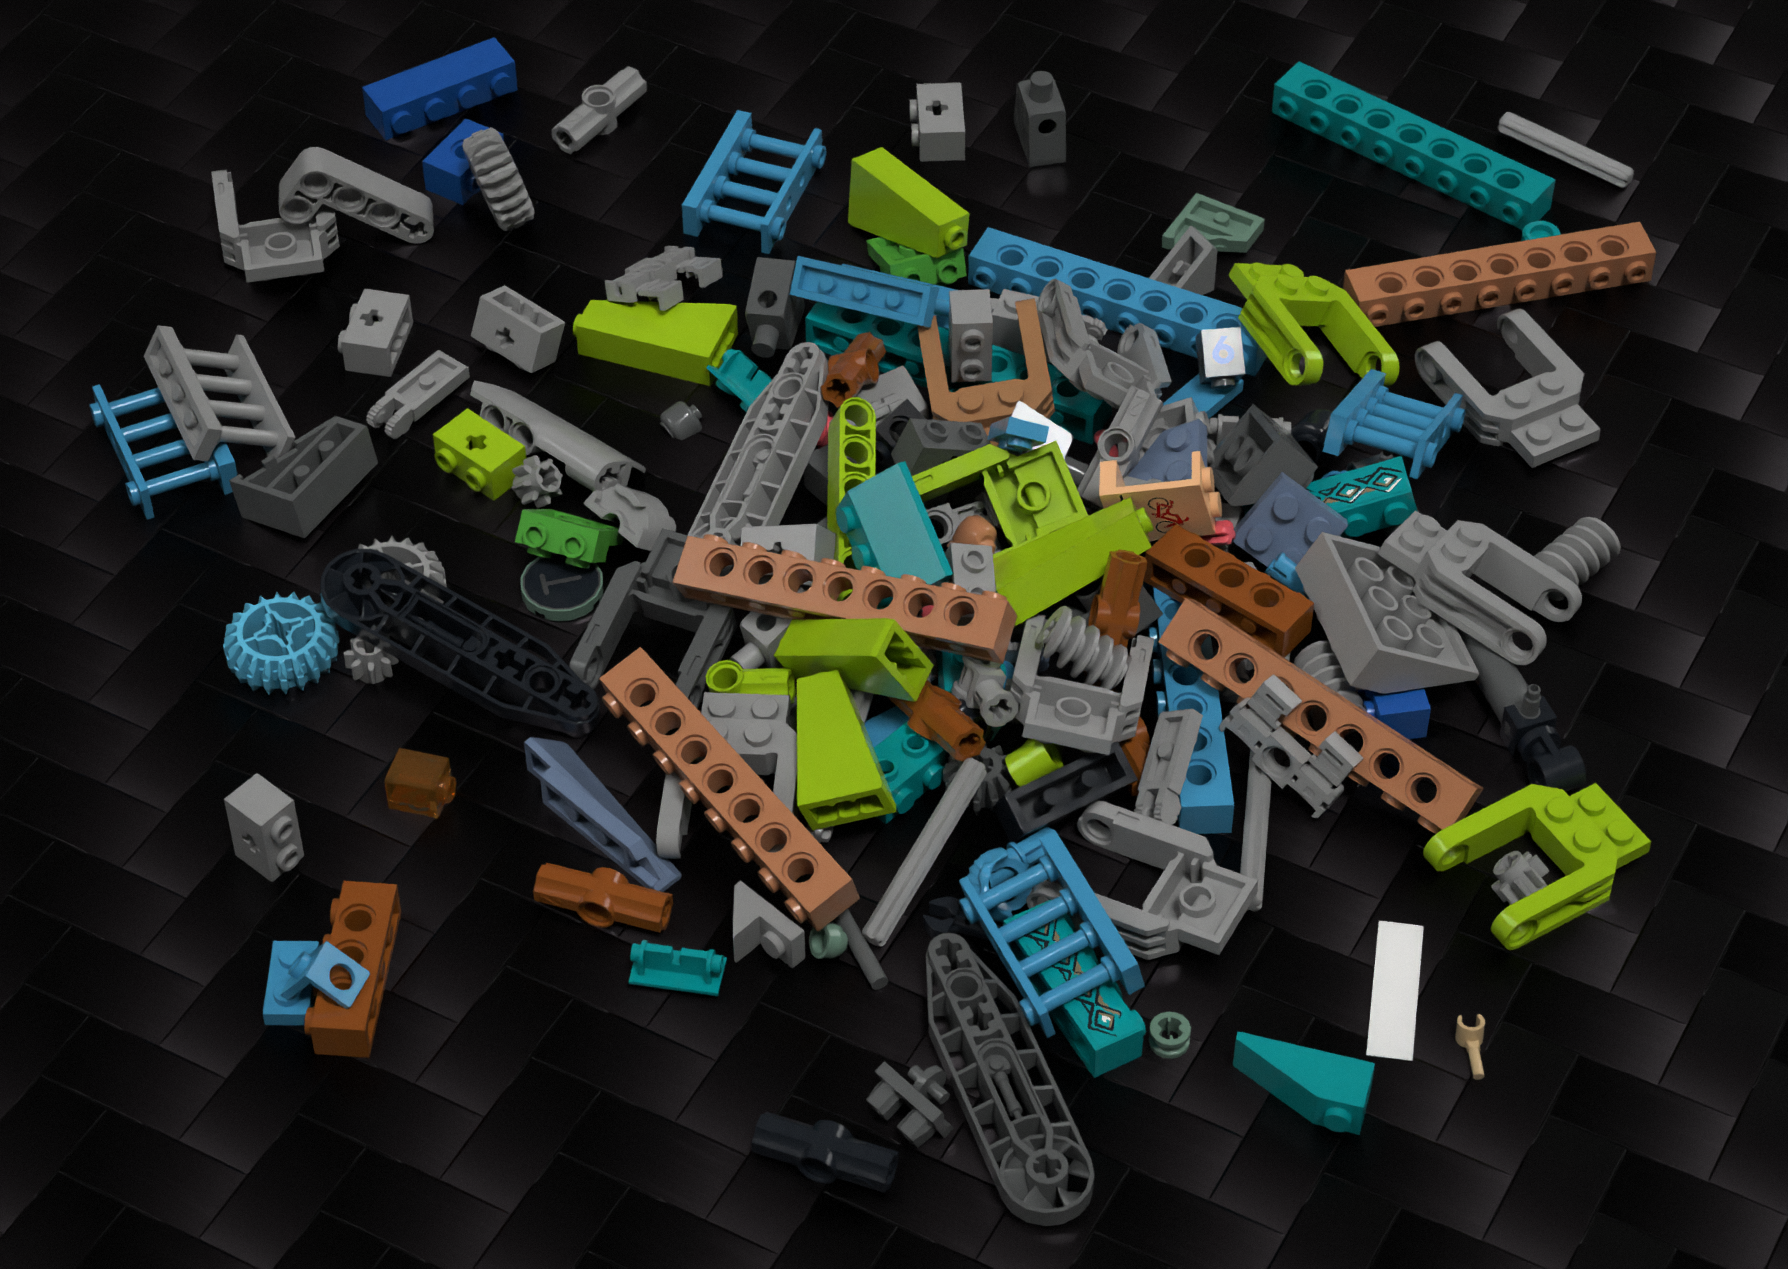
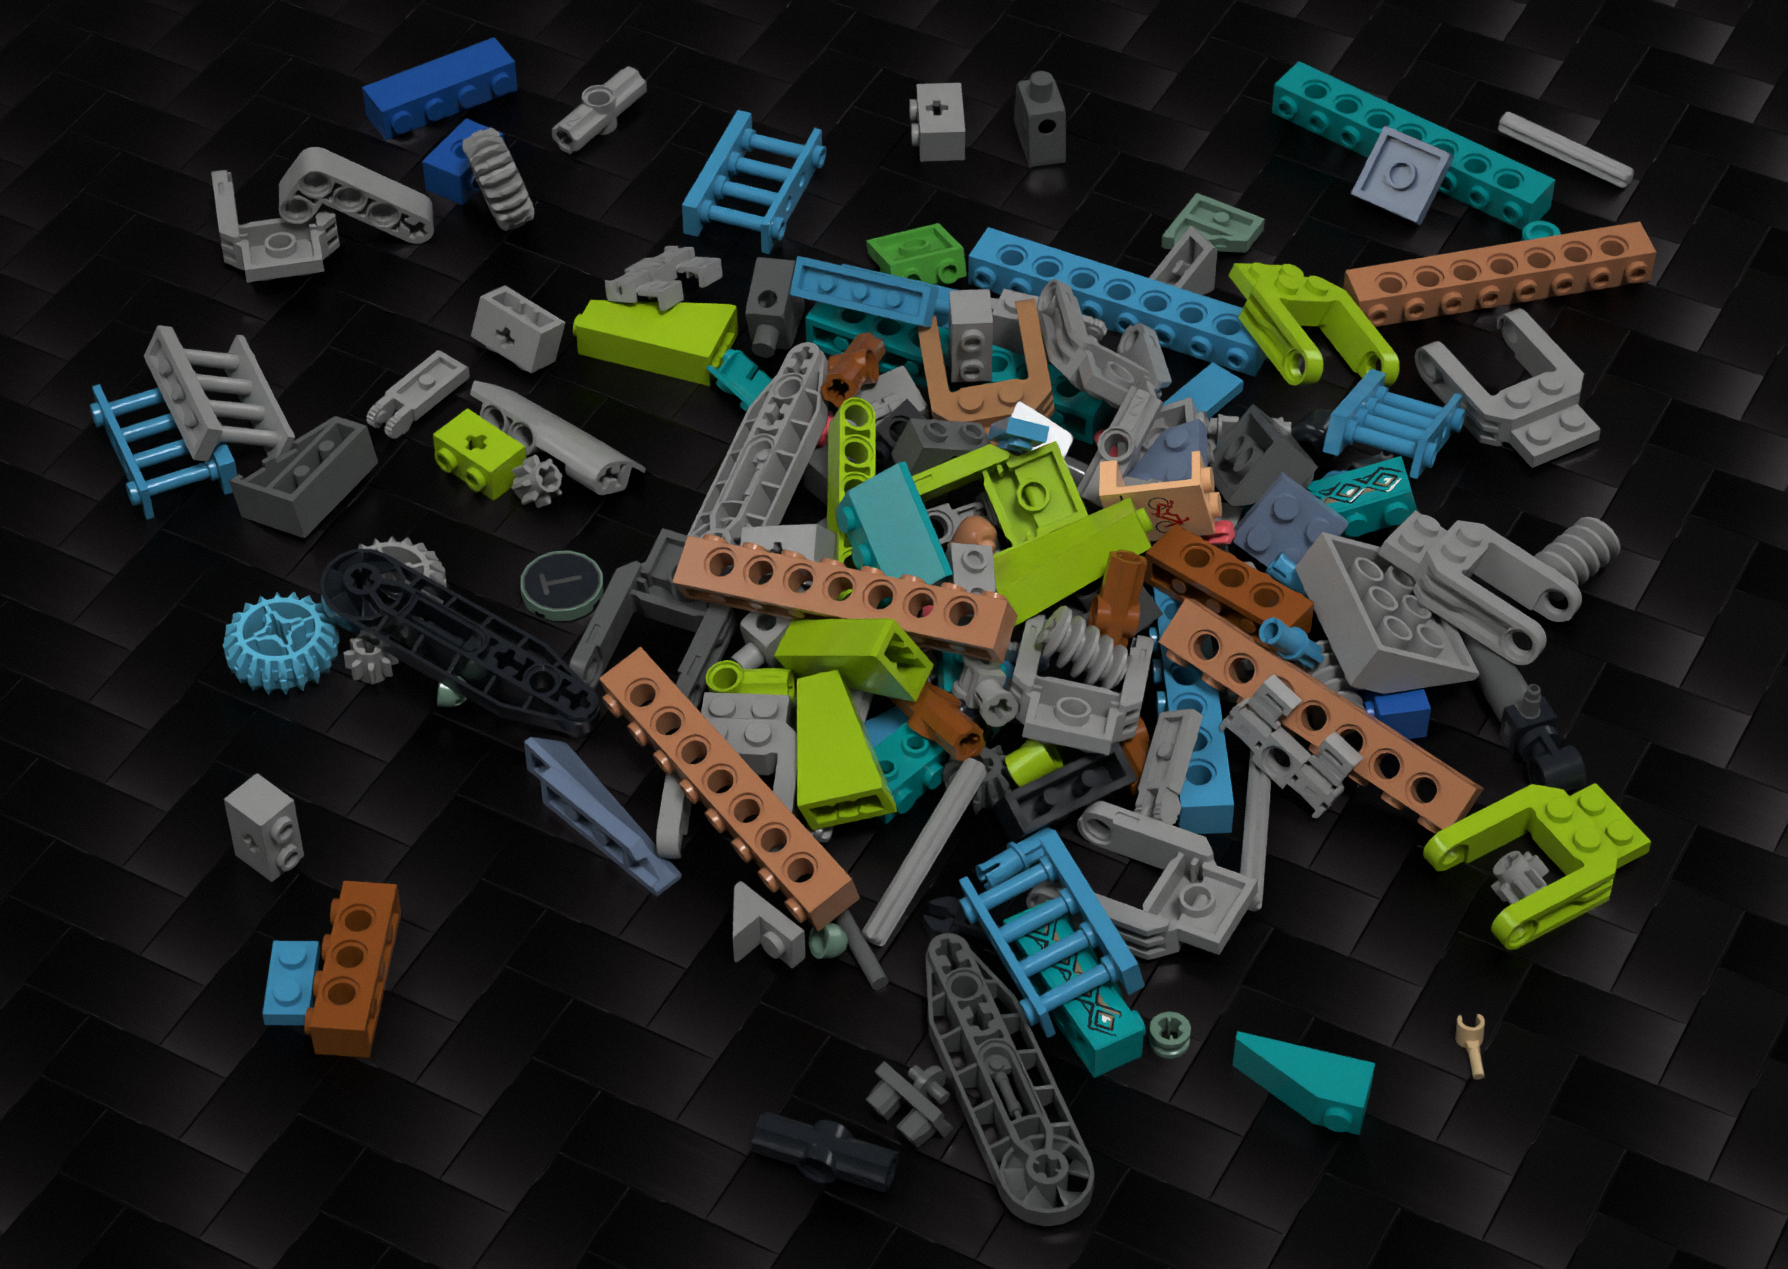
(315, 970): dark azure bracket -> none
(376, 332): light grey brick -> none
(419, 783): clear orange brick -> none
(448, 697): none -> sand green hinge
(562, 533): bright green plate -> none
(603, 897): dark orange piece -> none
(638, 512): light grey cylinder -> none
(677, 970): teal hinge -> none
(681, 420): dark grey piece -> none
(903, 206): lime slope -> none
(980, 876): dark azure piece -> none
(1220, 357): brick -> none
(1290, 642): none -> dark azure axle
(1395, 990): white sticker -> none
(1402, 175): none -> sand blue plate

